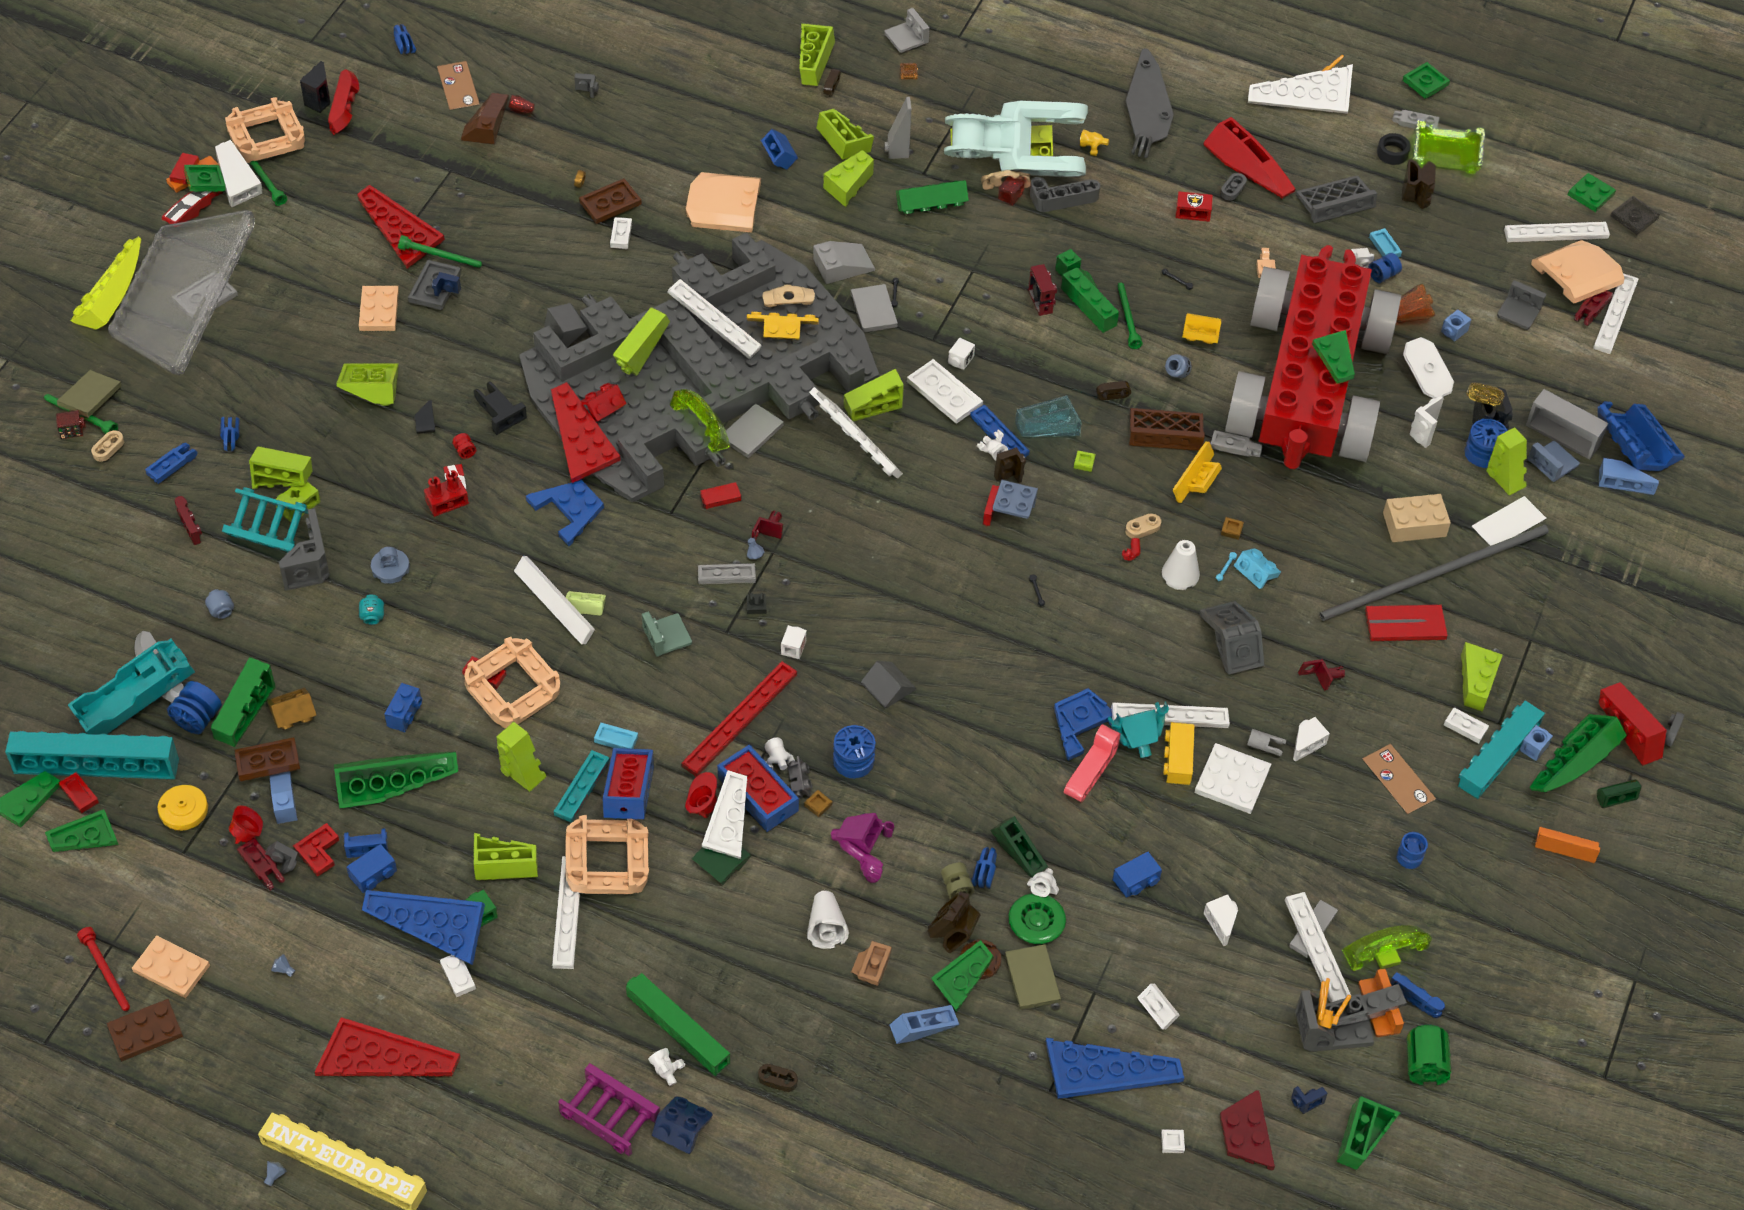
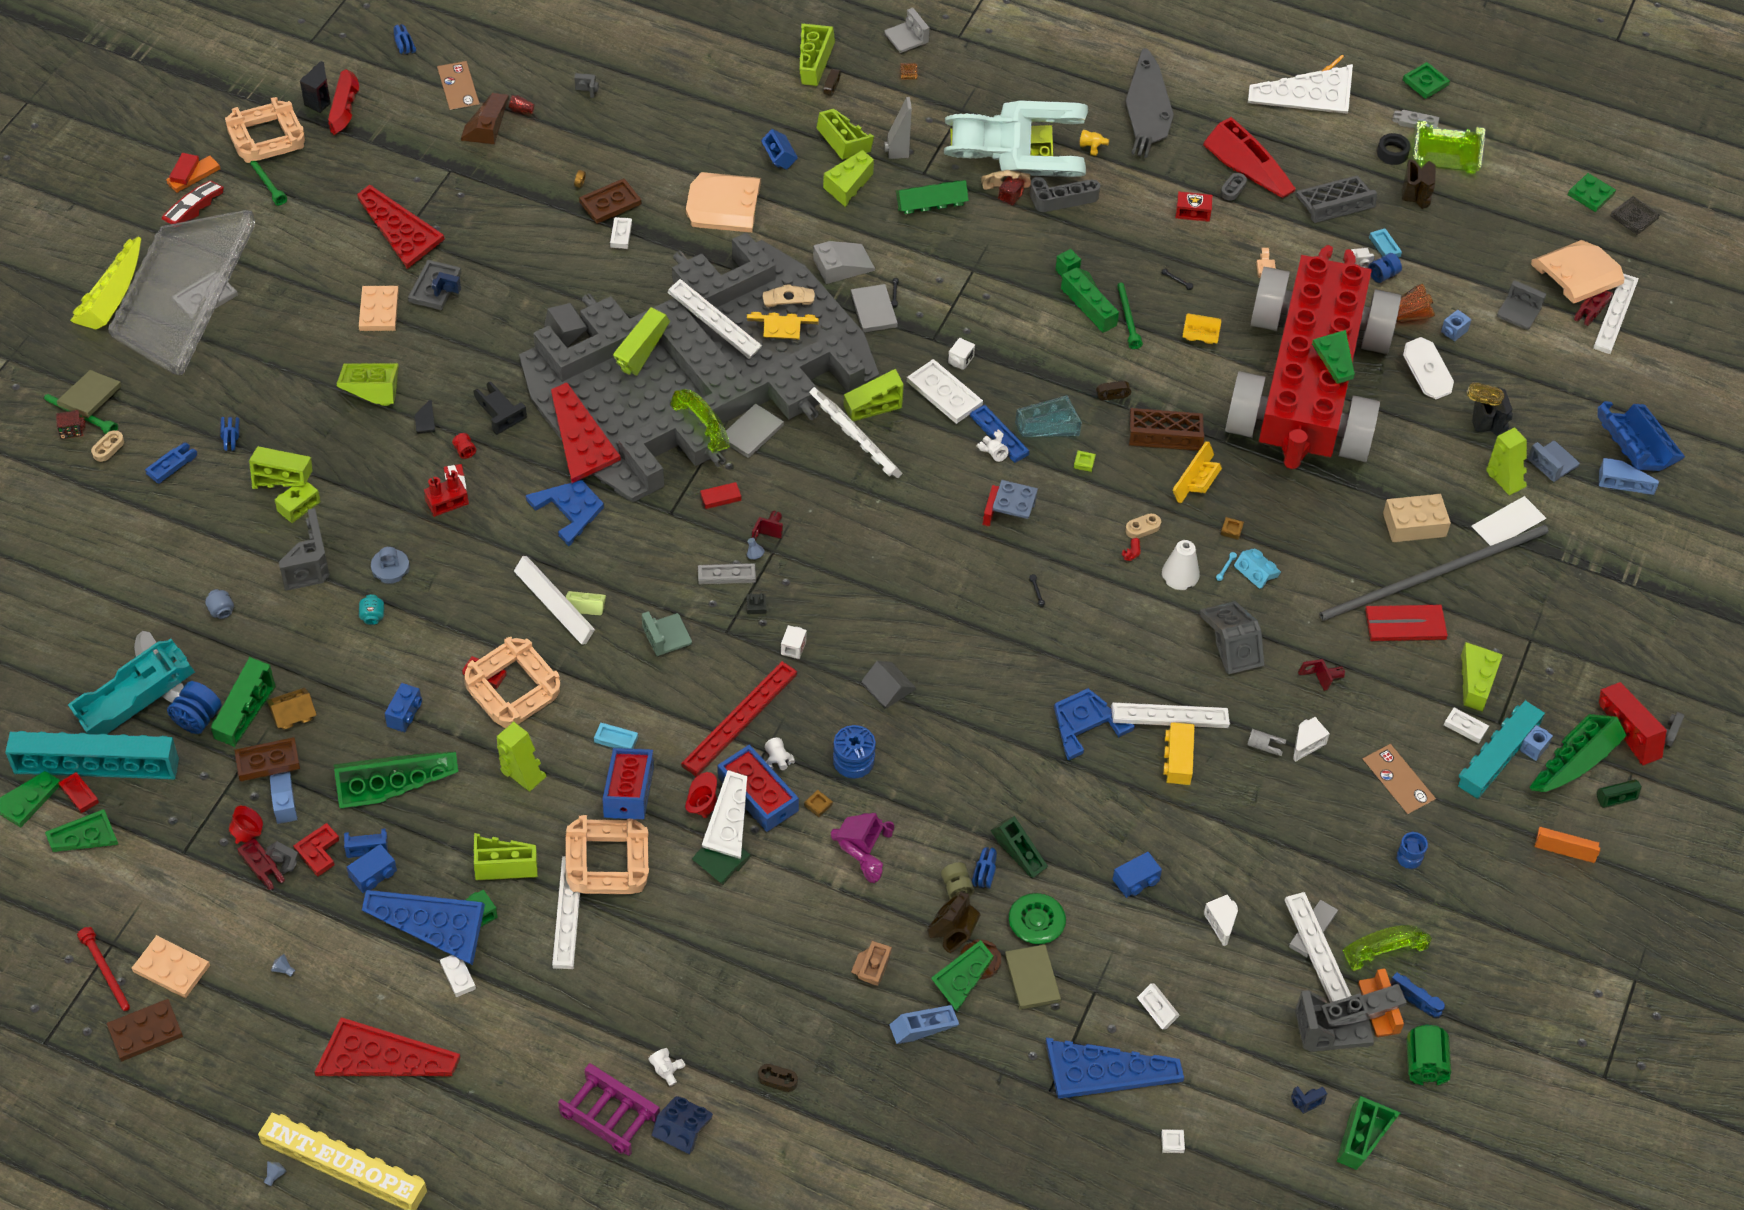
(182, 807): yellow wheel -> none
(188, 520): dark red hinge -> none
(204, 178): green plate -> none
(238, 176): white slope -> none
(253, 534): teal fence -> none
(406, 243): green piece -> none
(581, 786): teal plate -> none
(604, 401): red bracket -> none
(678, 1024): green brick -> none
(799, 771): flat silver hinge -> none
(826, 922): white cone -> none
(1010, 464): dark brown bracket -> none
(1042, 289): dark red piece -> none
(1043, 884): white piece -> none
(1094, 763): coral beam -> none
(1141, 728): teal torso -> none
(1178, 366): sand blue head -> none
(1232, 778): white plate -> none
(1235, 444): light grey hinge -> none
(1247, 1132): dark red wing -> none
(1324, 1016): light orange plant -> none
(1388, 959): lime tile -> none
(1426, 421): white bracket -> none
(1482, 441): blue wheel -> none
(1555, 232): white tile -> none
(1566, 424): light grey piece -> none

